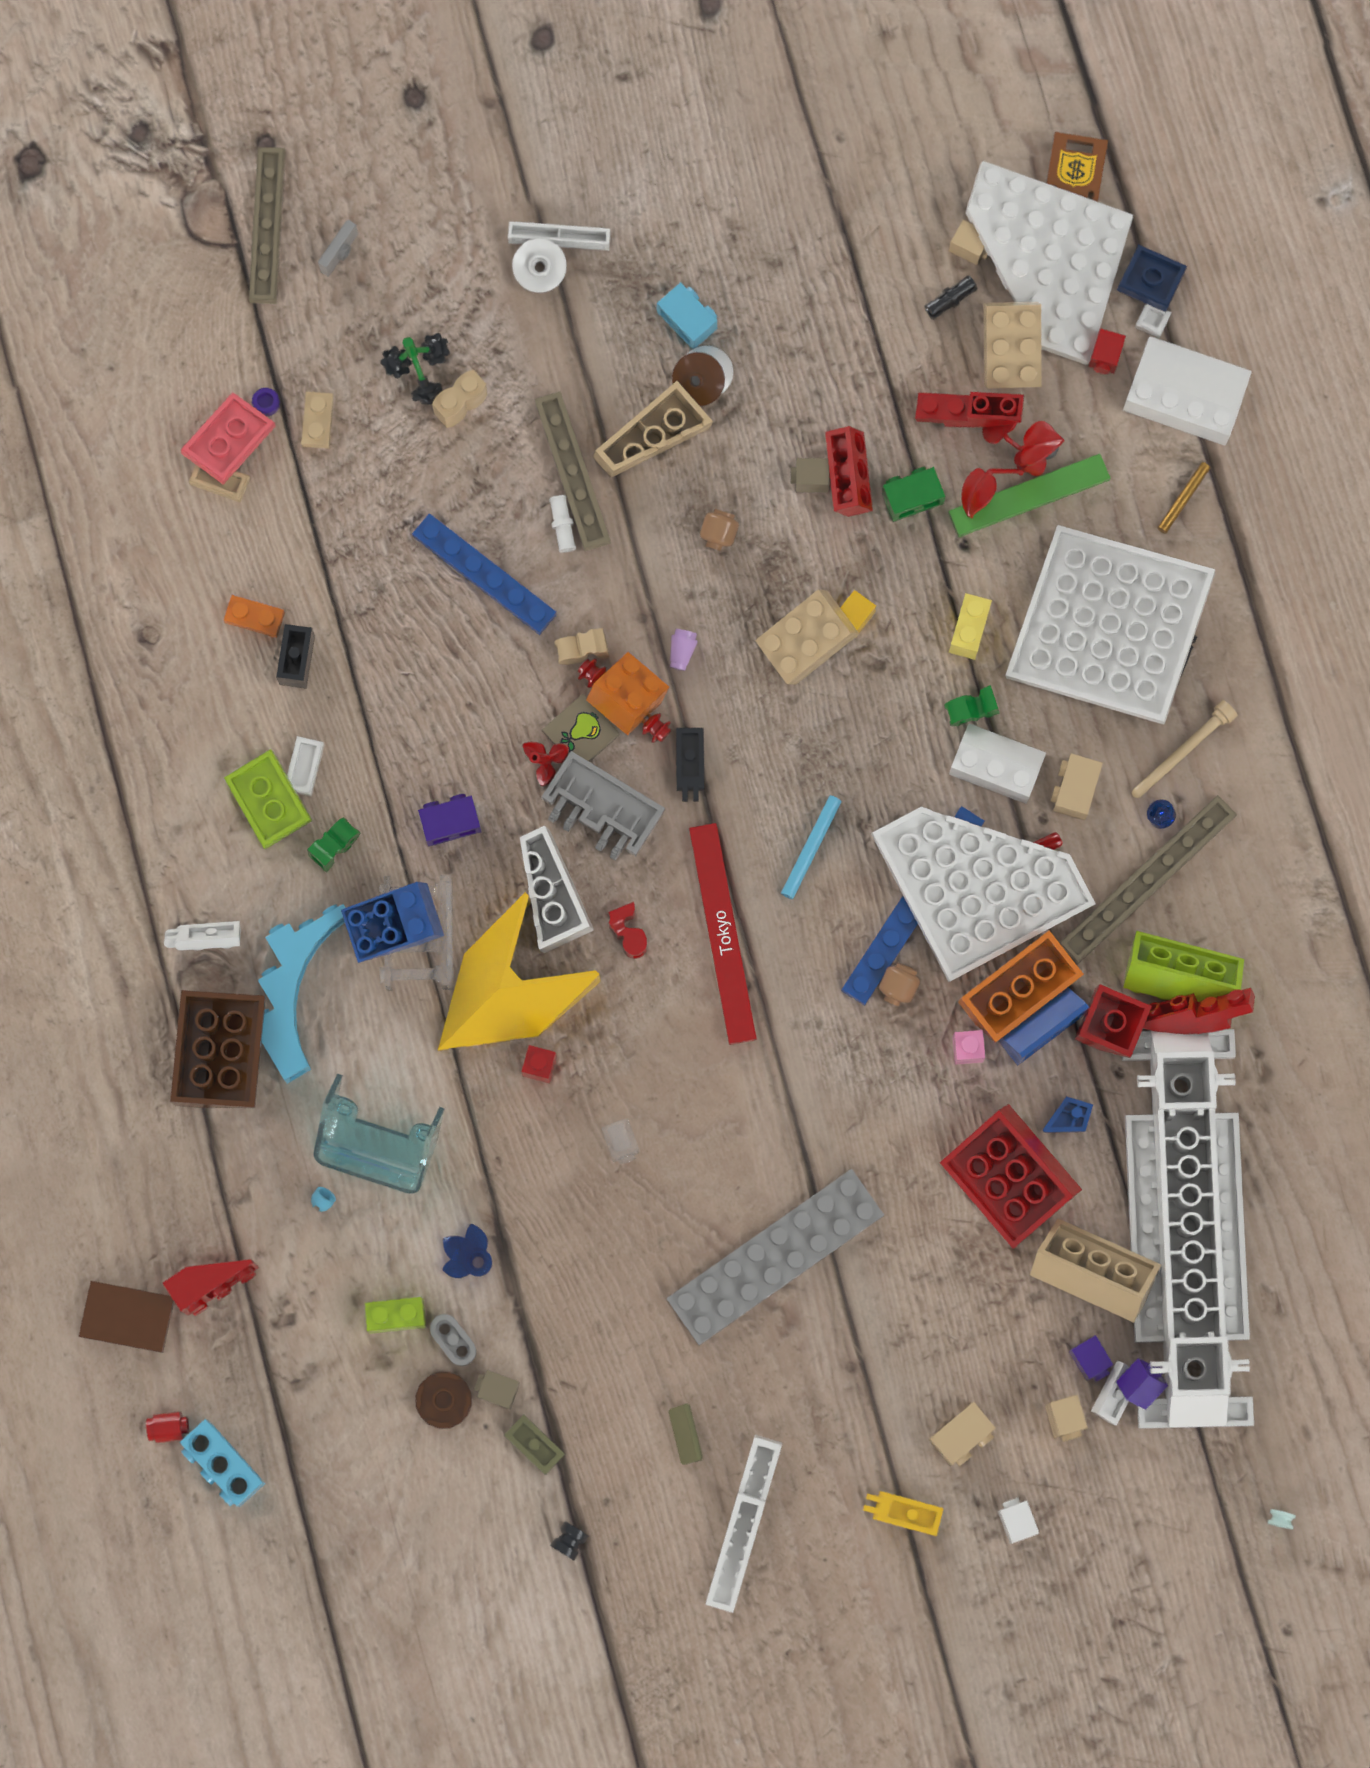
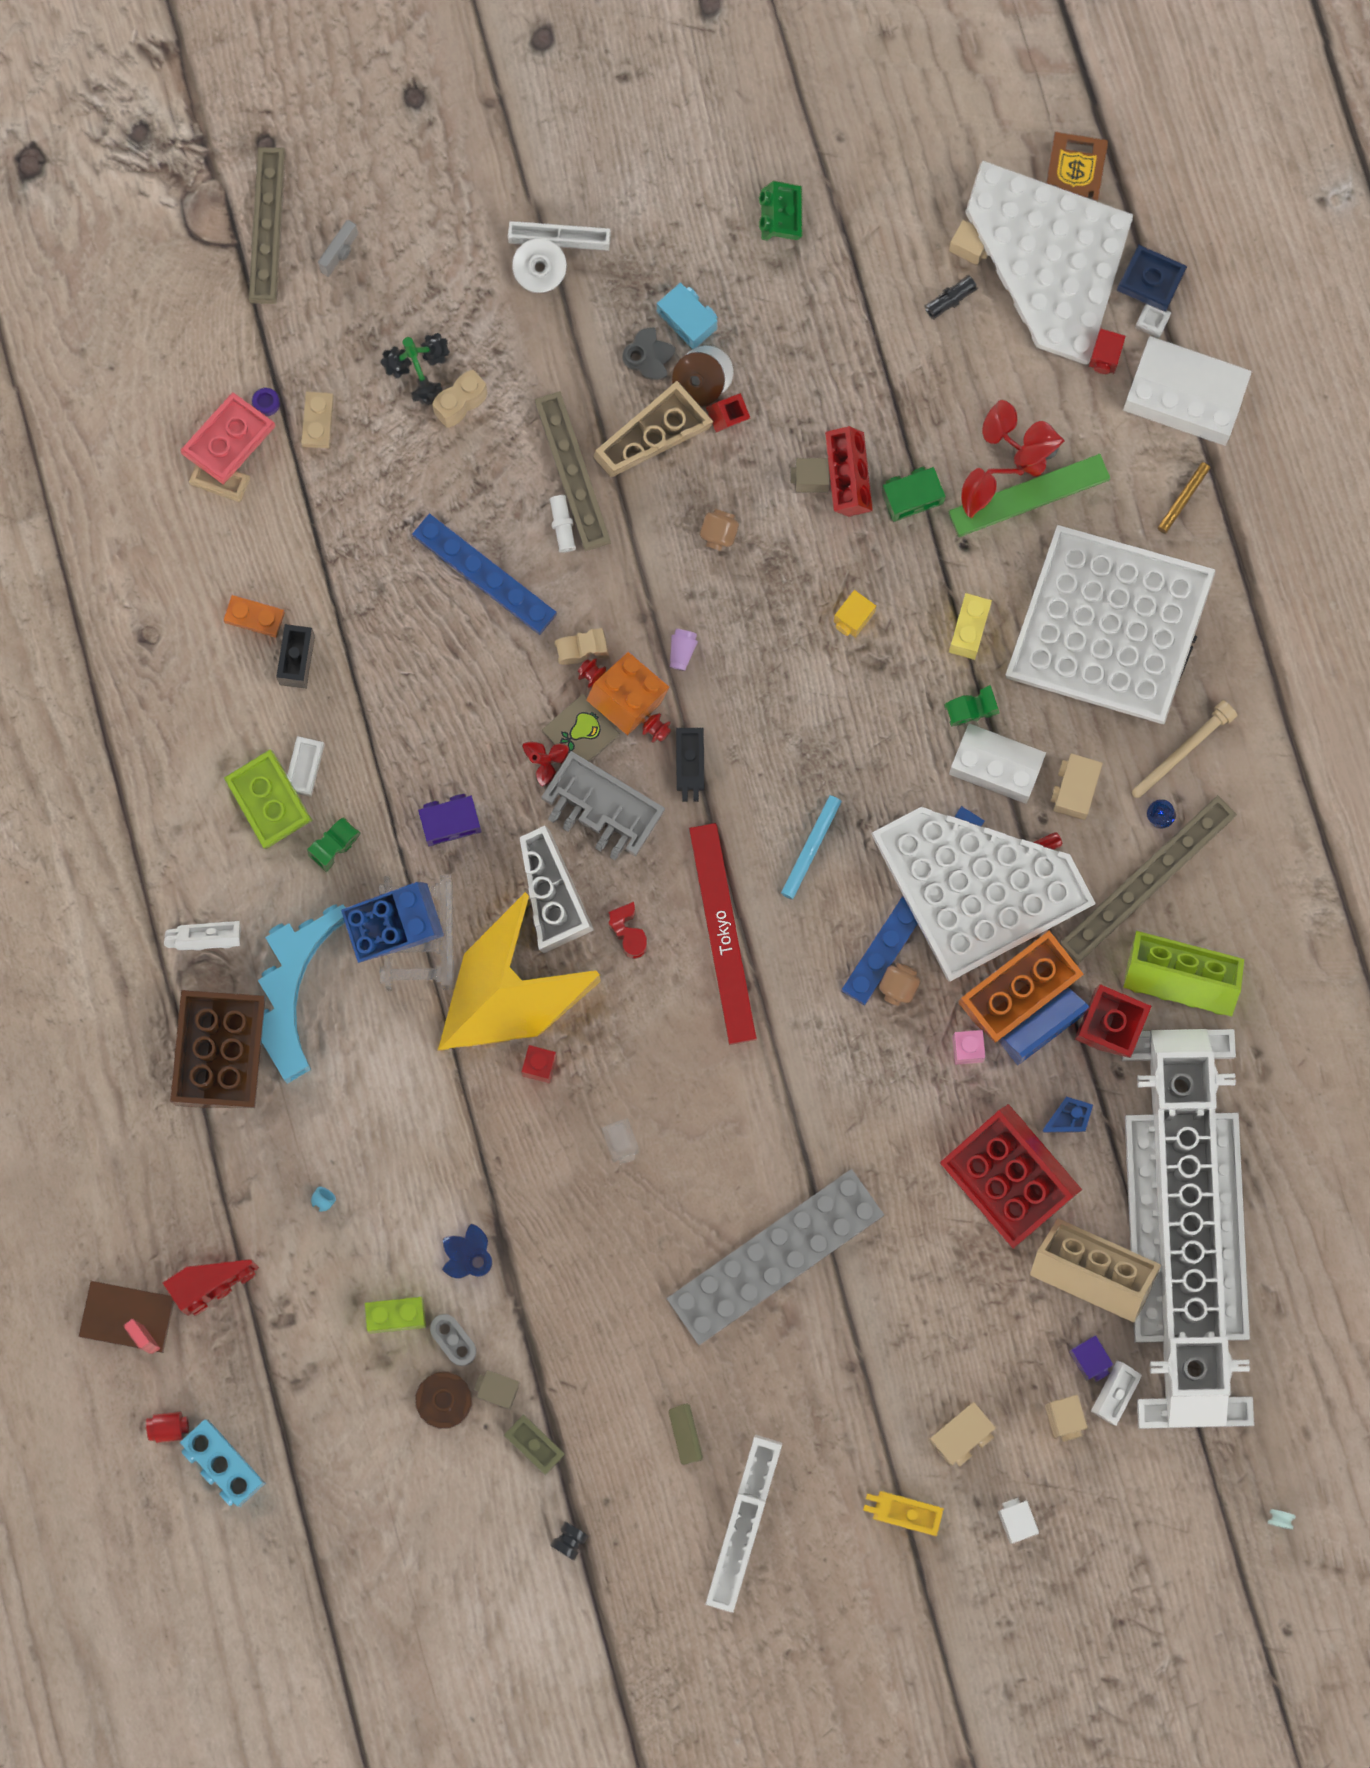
(141, 1336): none -> coral tile
(371, 1149): clear light blue windscreen -> none
(652, 353): none -> dark grey plate
(728, 412): none -> red brick
(781, 211): none -> green bracket
(807, 637): tan brick -> none
(971, 410): red slope -> none
(1012, 345): tan brick -> none
(1140, 1385): dark purple brick -> none
(1189, 1016): red slope -> none

